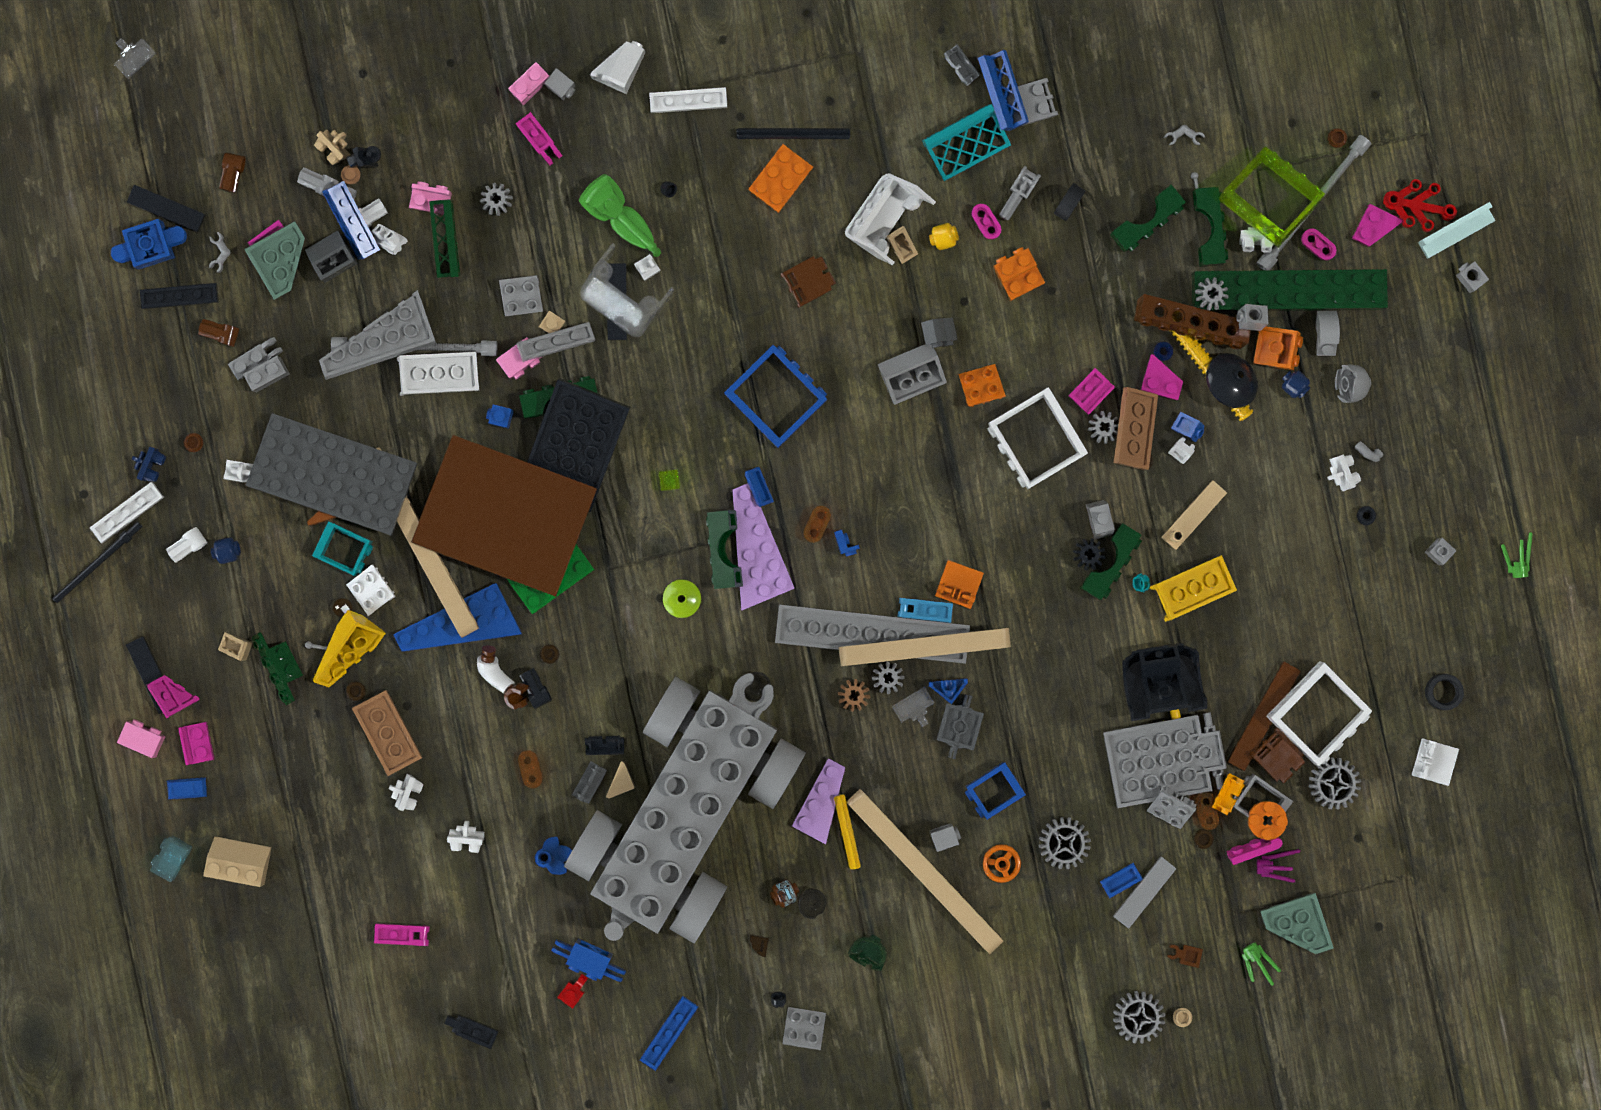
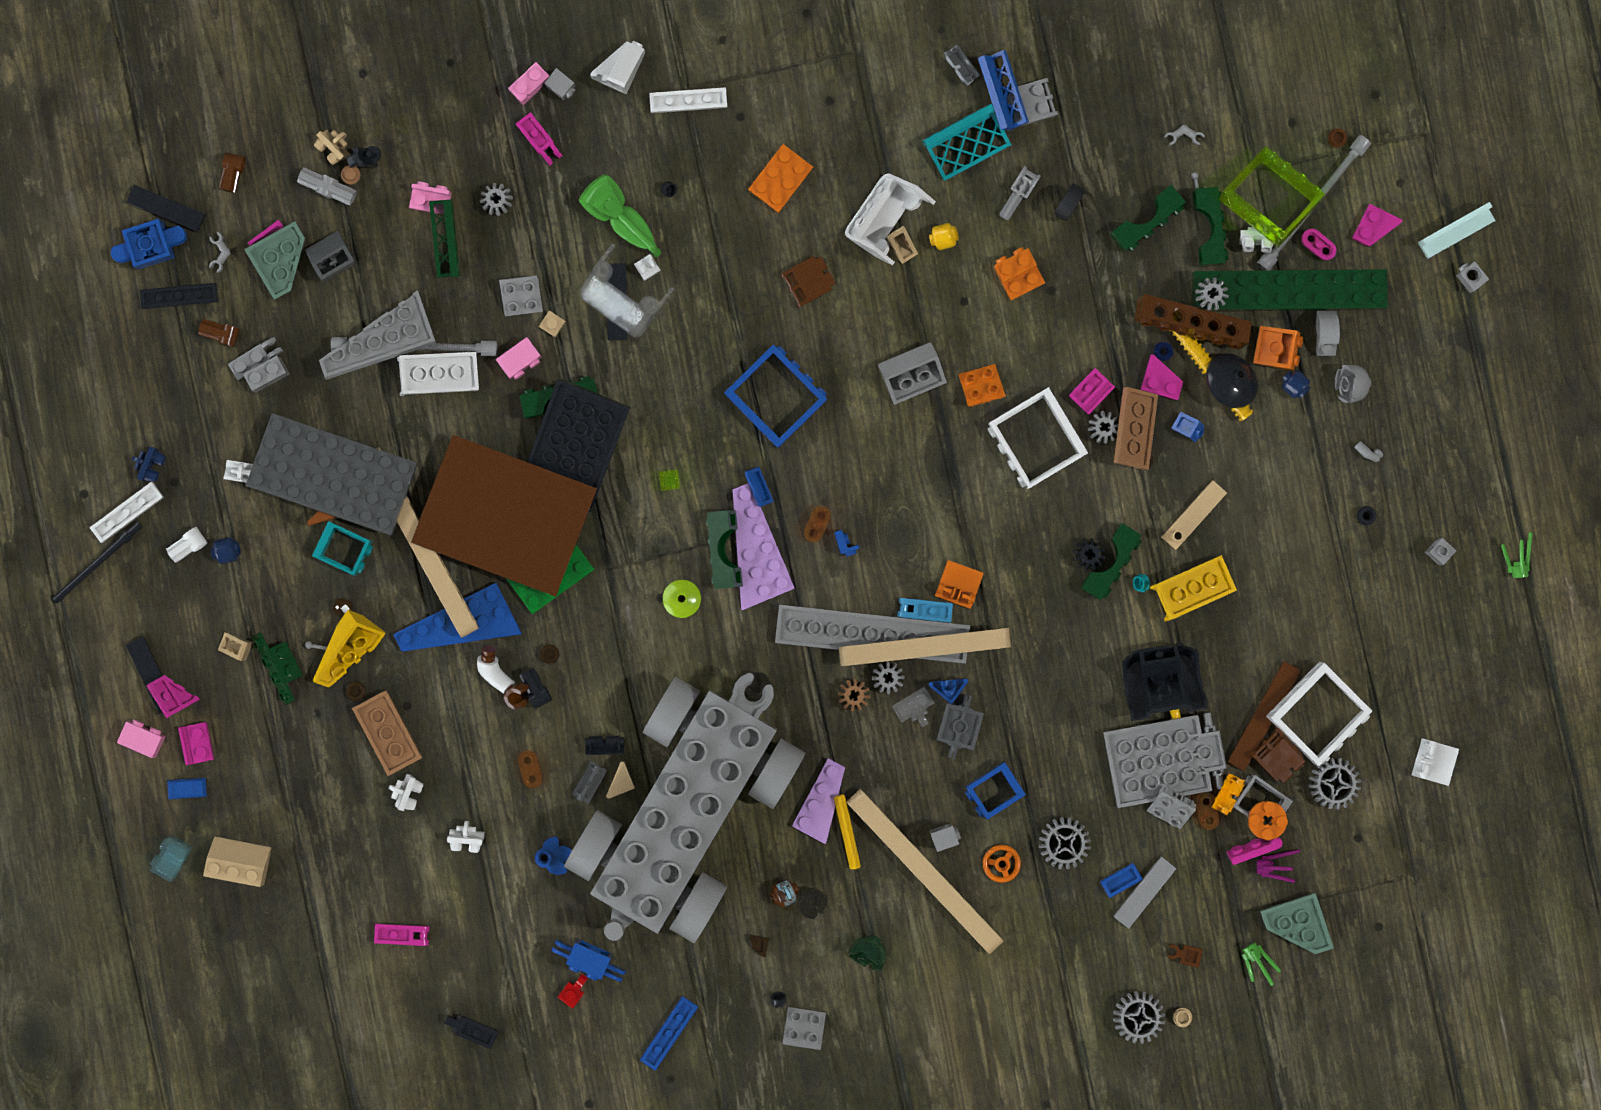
(133, 56): clear hinge -> none
(193, 442): reddish brown plate -> none
(351, 220): fence -> none
(370, 590): white hinge -> none
(373, 212): white piece -> none
(388, 239): white hips -> none
(499, 416): blue brick -> none
(555, 342): light grey tile -> none
(793, 133): black axle -> none
(939, 332): dark grey brick -> none
(985, 222): dark pink plate -> none
(1100, 519): light grey torso -> none
(1182, 451): white tile -> none
(1203, 839): dark brown tile -> none
(1259, 314): light grey brick -> none
(1342, 474): white hips -> none
(1417, 205): red plant -> none
(1458, 689): black tyre -> none

